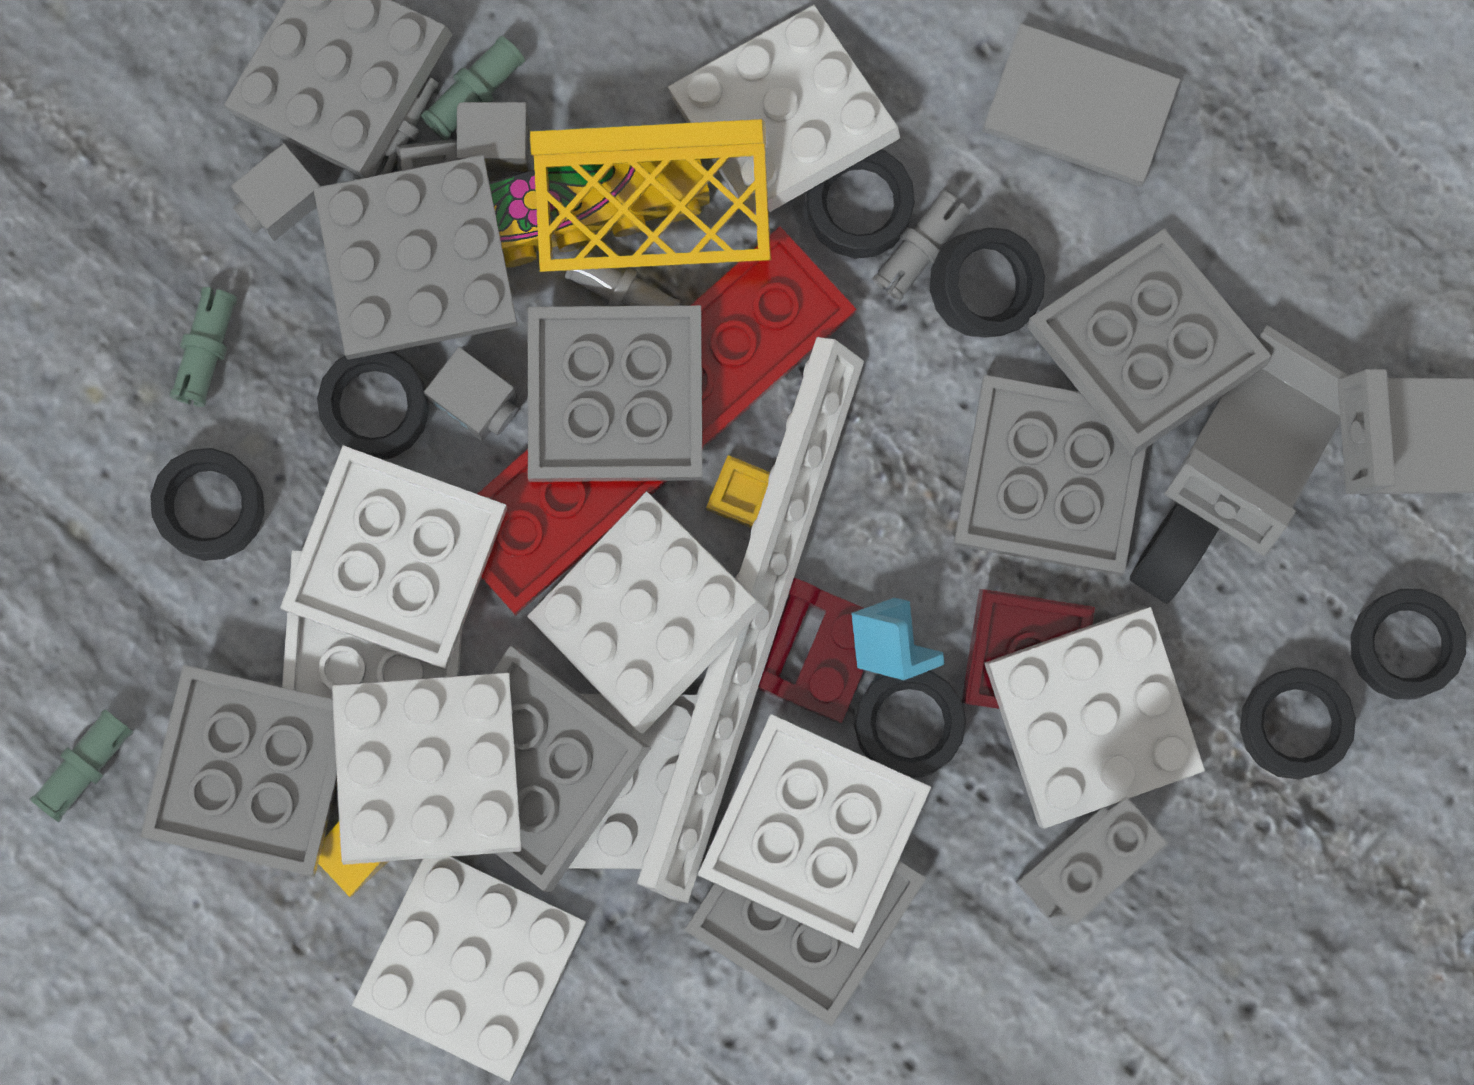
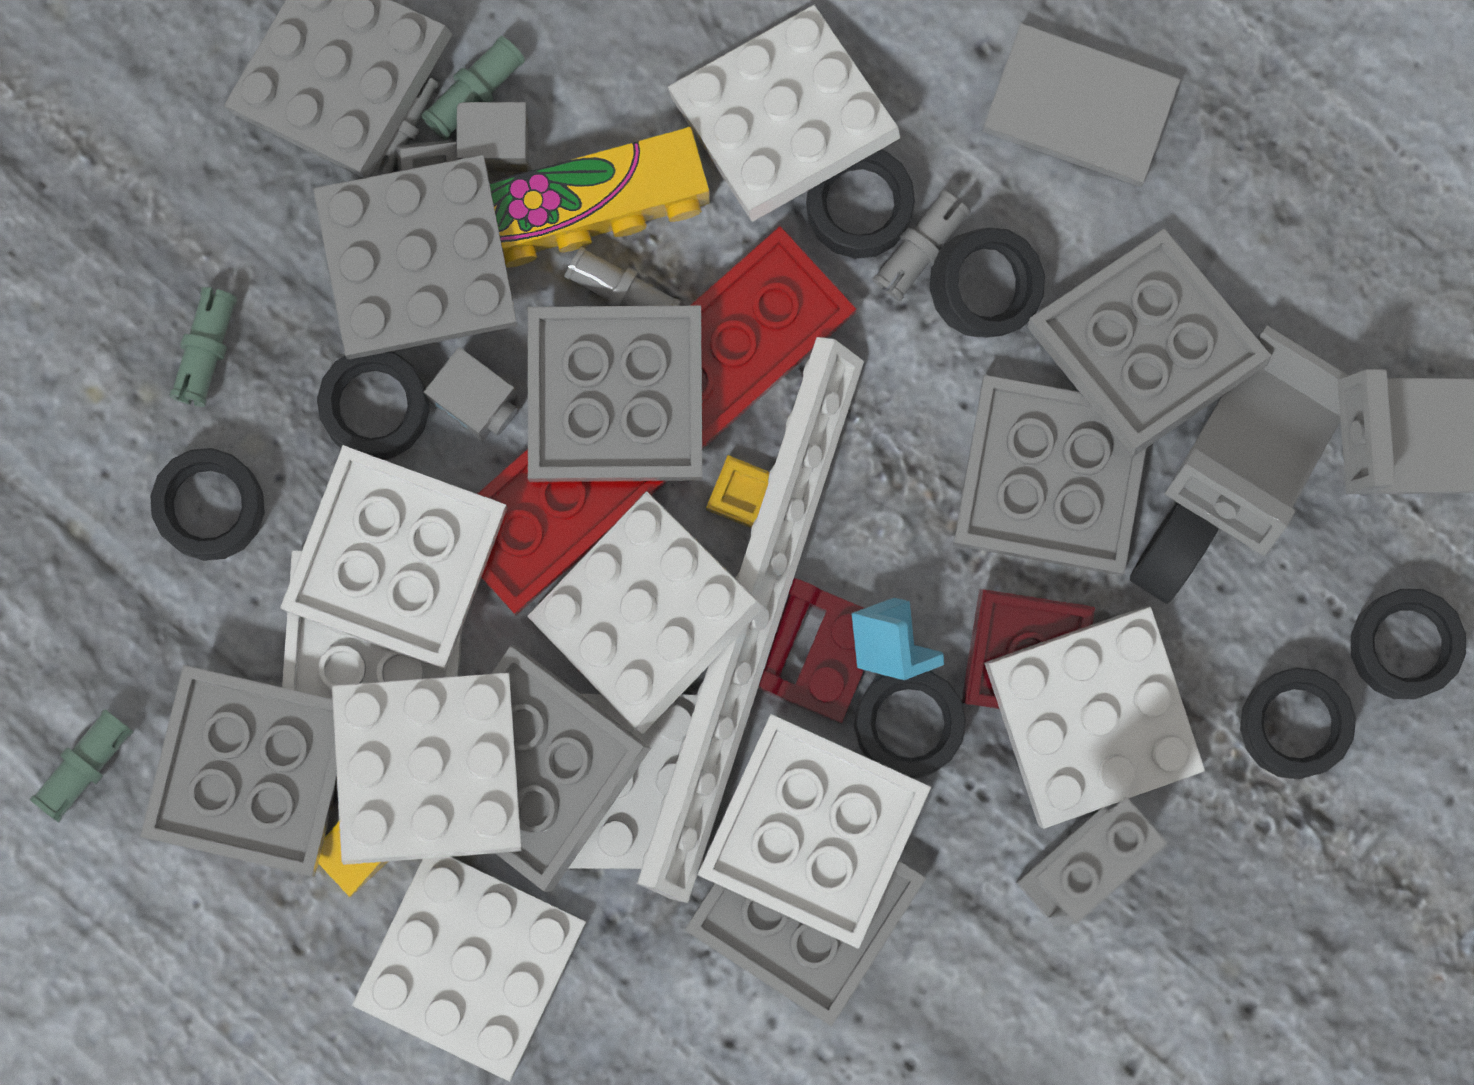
(275, 193): light grey brick -> none
(650, 144): yellow fence -> none

